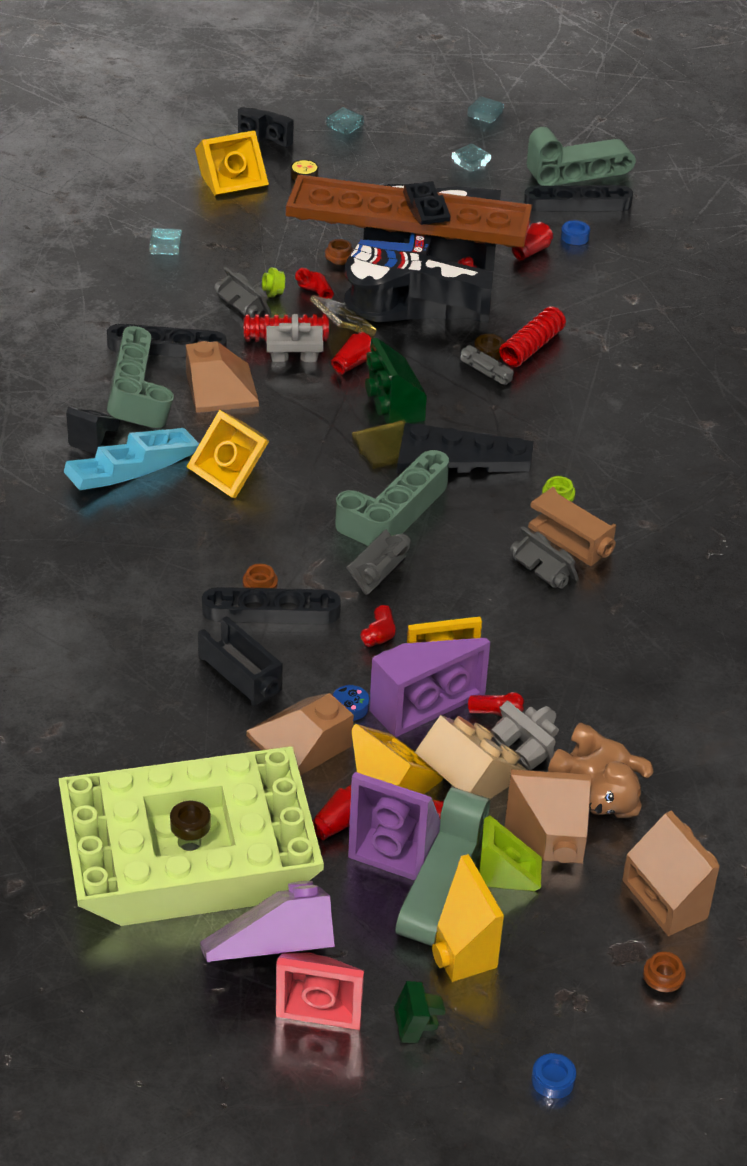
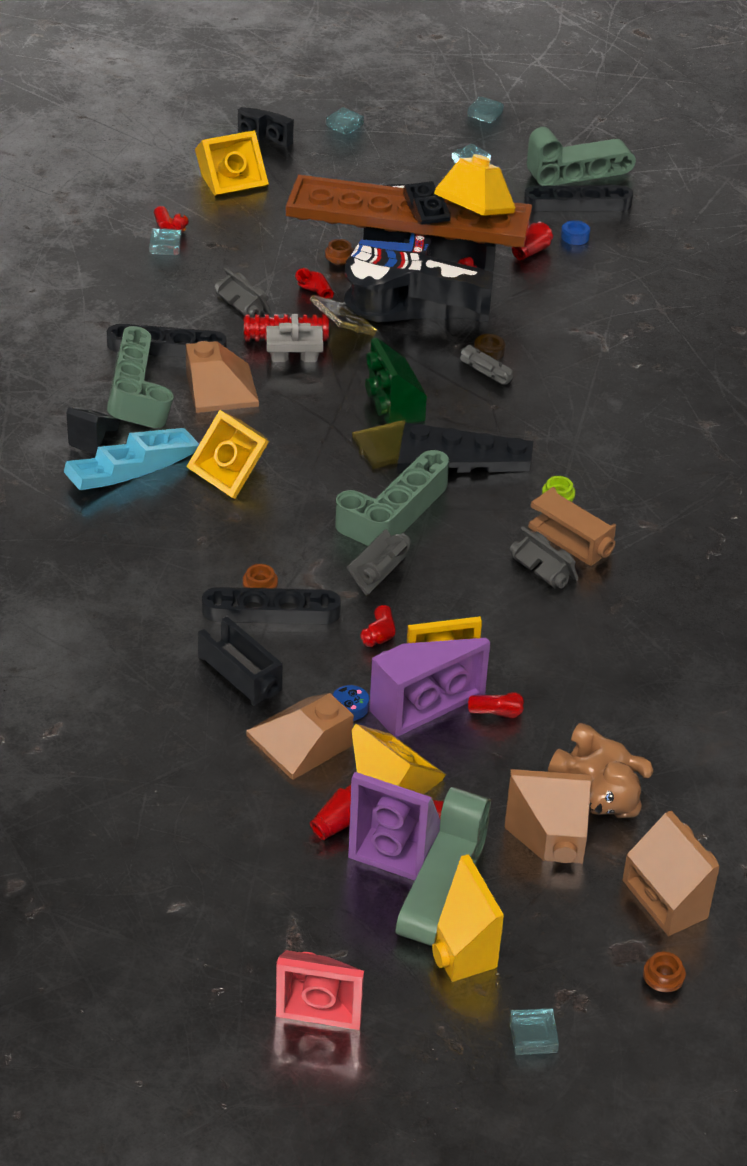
(133, 864): yellowish green slope -> none
(166, 222): none -> red arm
(190, 820): dark brown tile -> none
(273, 282): lime plate -> none
(280, 924): slope -> none
(304, 167): tile -> none
(352, 353): red cone -> none
(417, 1011): dark green tile -> none
(468, 756): tan slope -> none
(477, 187): none -> yellow slope
(507, 860): lime slope -> none
(532, 336): red piece -> none
(532, 728): light grey hips -> none
(534, 1031): none -> clear light blue tile
(553, 1076): blue tile -> none

